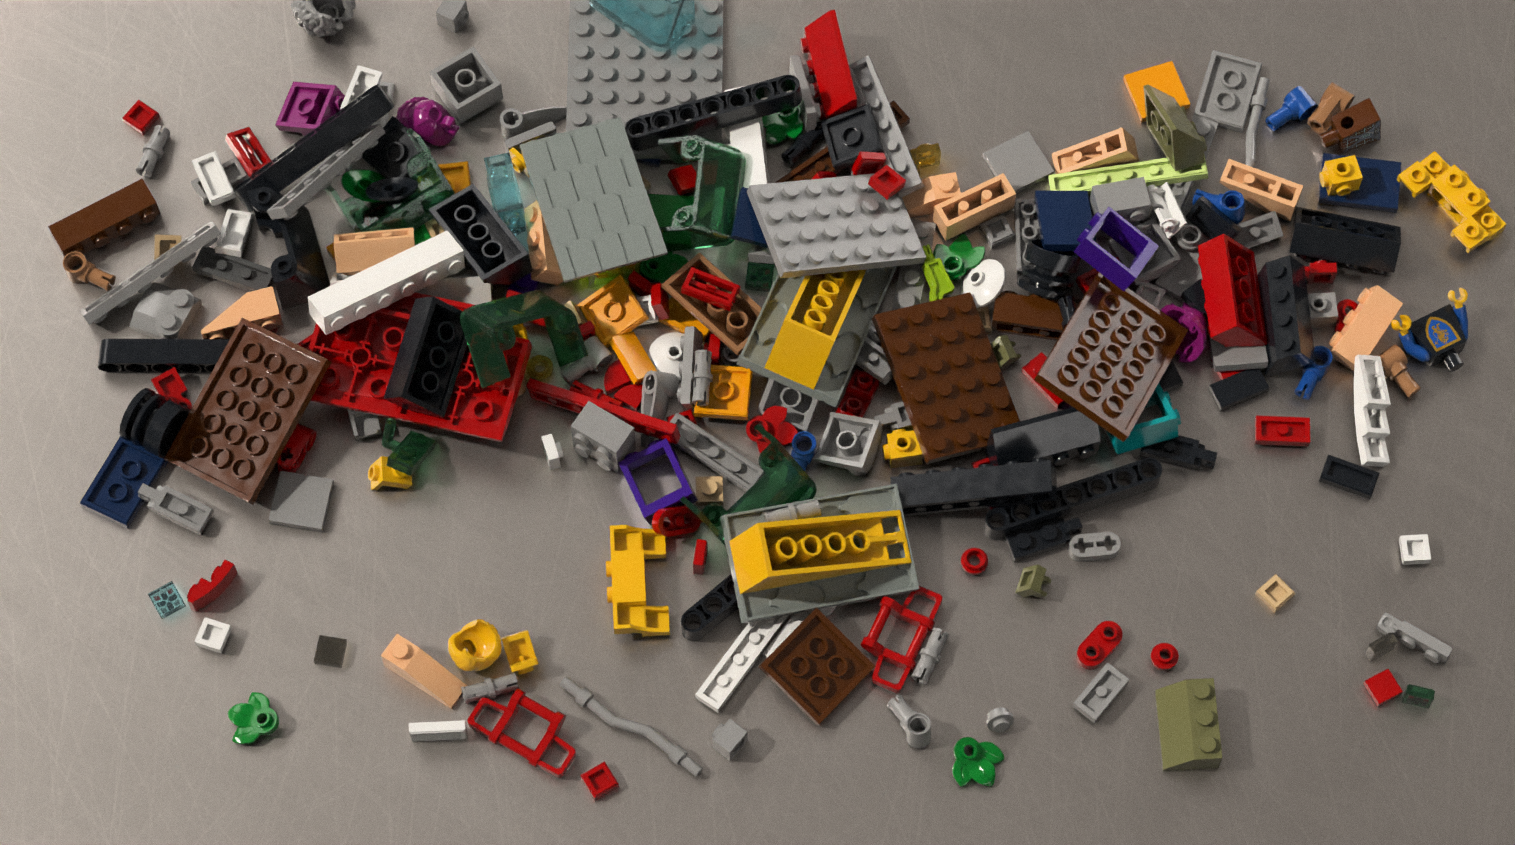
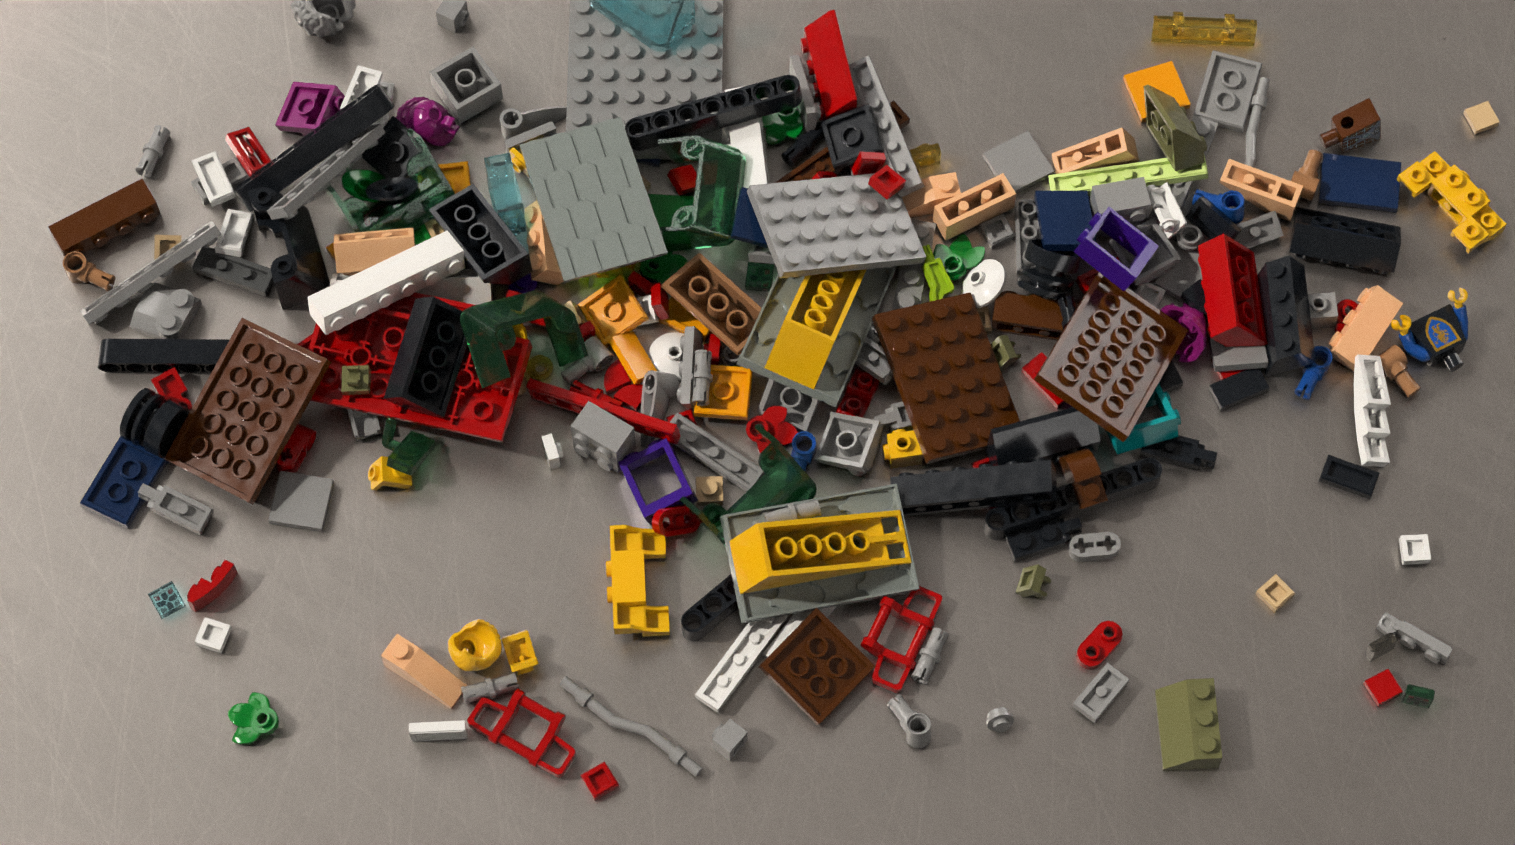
(140, 117): red tile -> none
(255, 306): light nougat slope -> none
(330, 651): clear smoke tile -> none
(356, 379): none -> olive tile
(700, 557): red tile -> none
(709, 293): red tile -> none
(974, 553): red plate -> none
(978, 765): green plate -> none
(1084, 474): none -> reddish brown brick
(1164, 664): red plate -> none
(1204, 30): none -> clear yellow hinge
(1282, 431): red plate -> none
(1296, 105): blue pin -> none
(1308, 175): none -> medium nougat pin
(1321, 272): red plate -> none
(1332, 102): medium nougat piece -> none
(1341, 176): yellow brick -> none
(1481, 117): none -> tan tile

